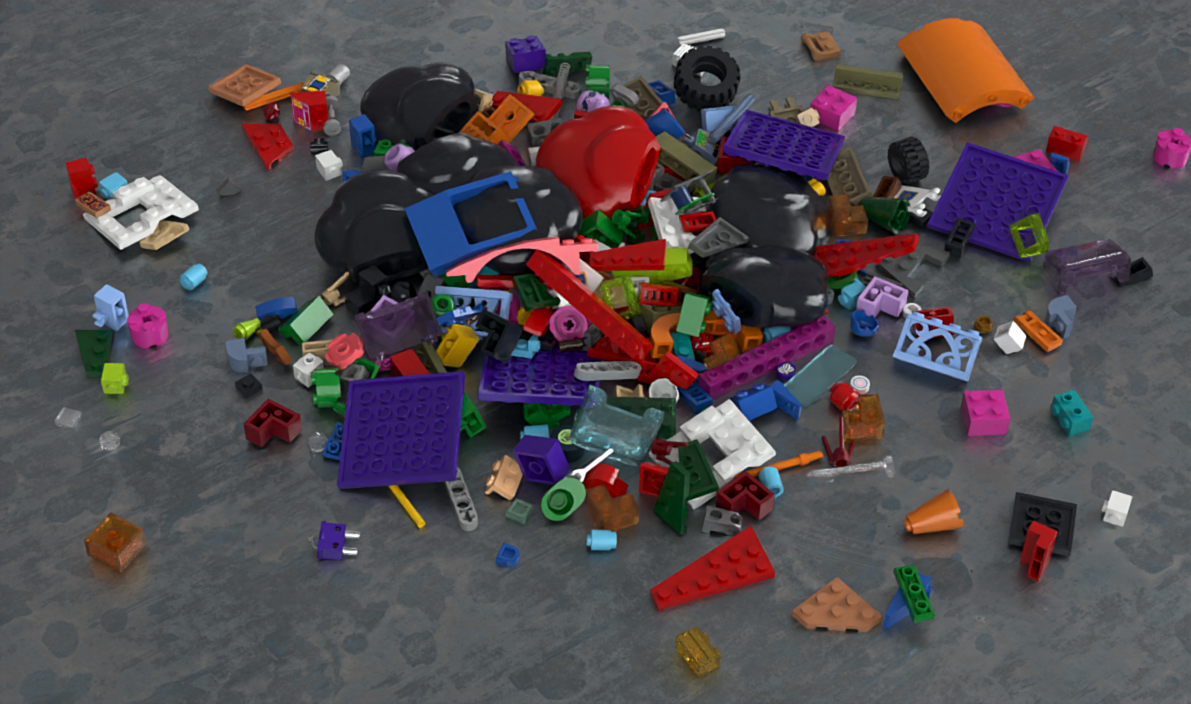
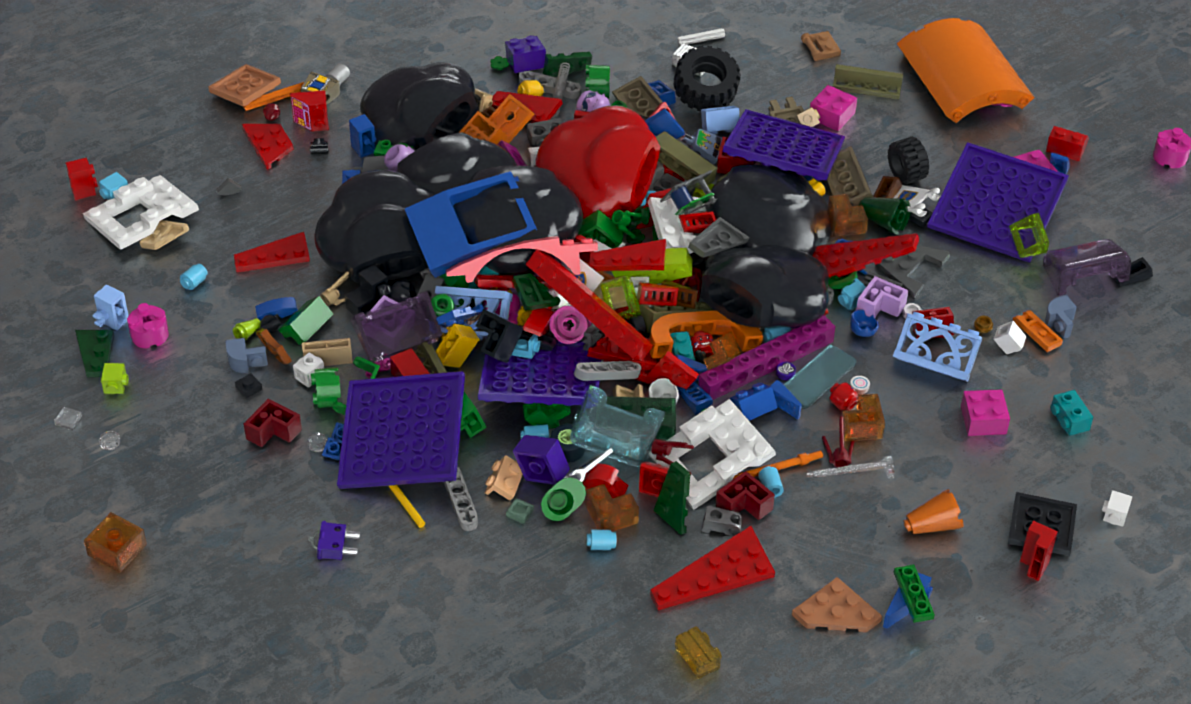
(92, 204): tile -> none
(273, 254): none -> red wing
(328, 165): white brick -> none
(331, 126): light grey wheel -> none
(340, 358): coral plate -> none
(354, 372): light grey plate -> none
(499, 63): none -> green plant
(508, 555): blue tile -> none
(570, 345): dark brown pin -> none
(624, 94): light grey beam -> none
(692, 314): green brick -> none
(701, 477): dark green wing -> none
(723, 309): medium blue plate -> none
(732, 117): sand blue axle -> none
(955, 248): black slope -> none

